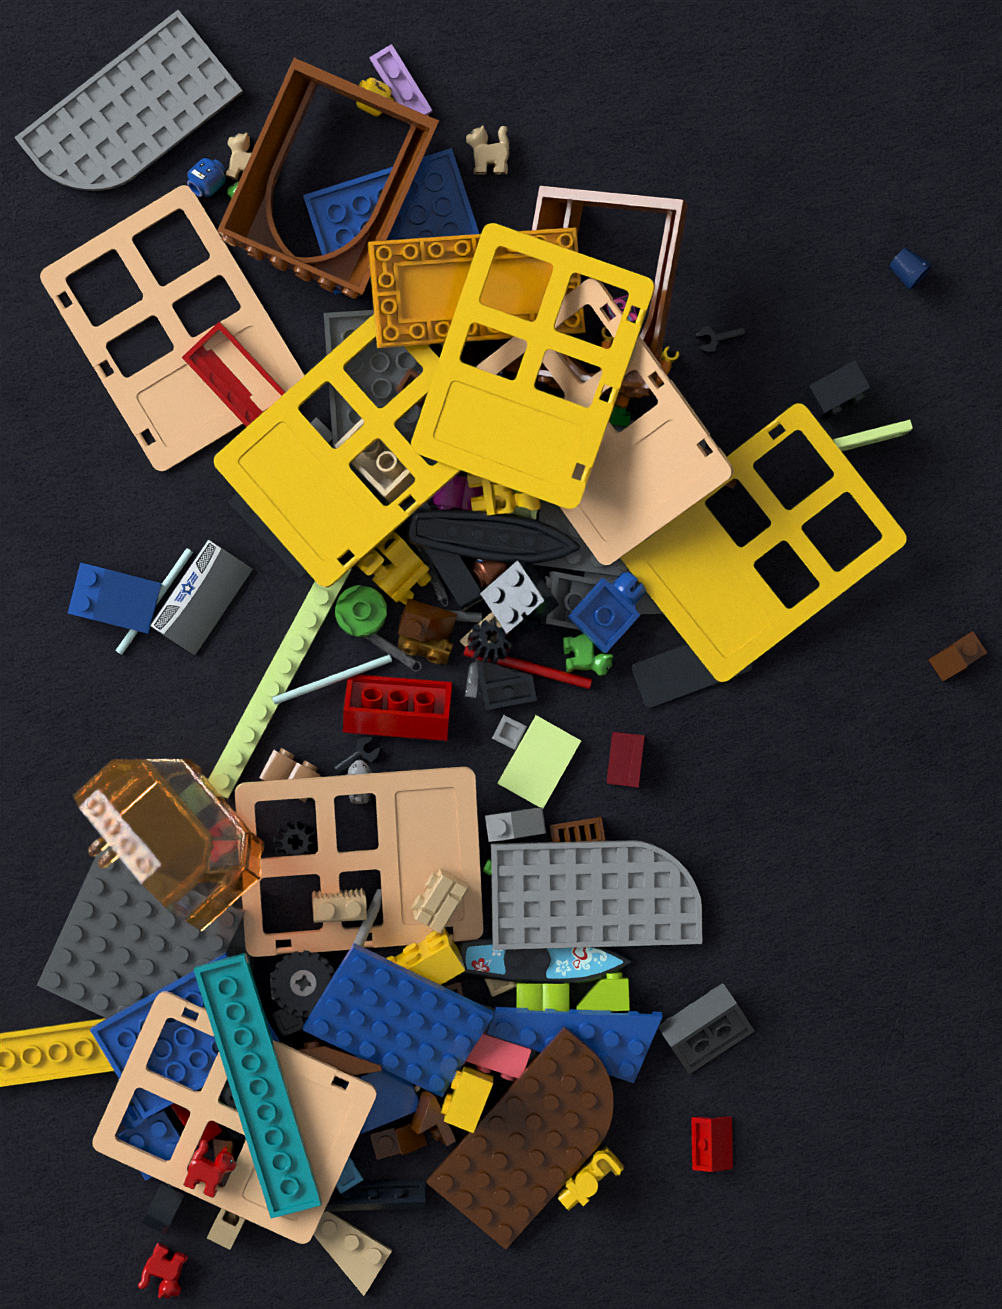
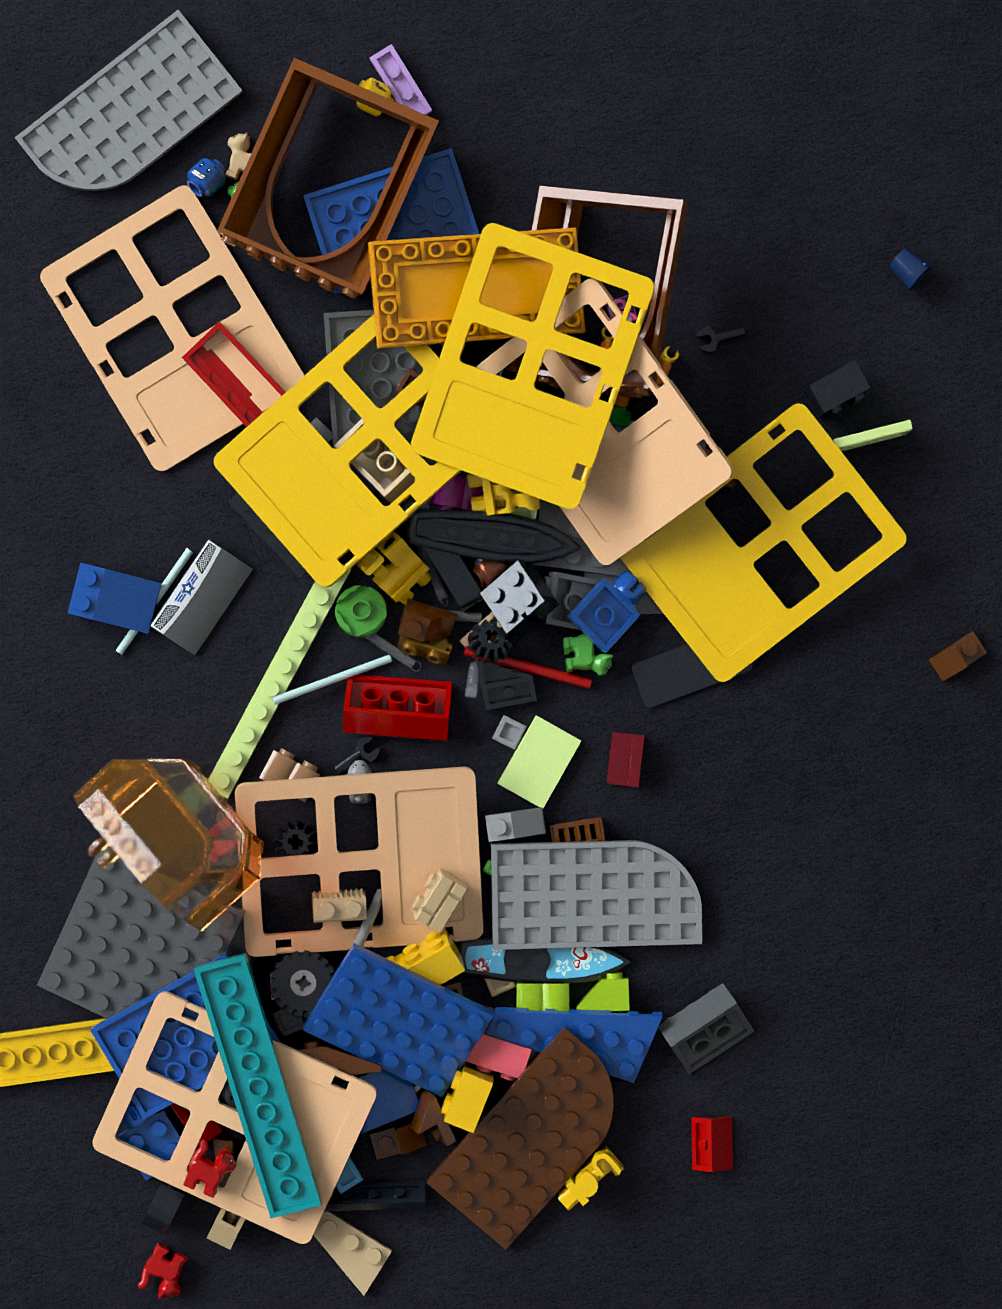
(485, 154): tan animal -> none

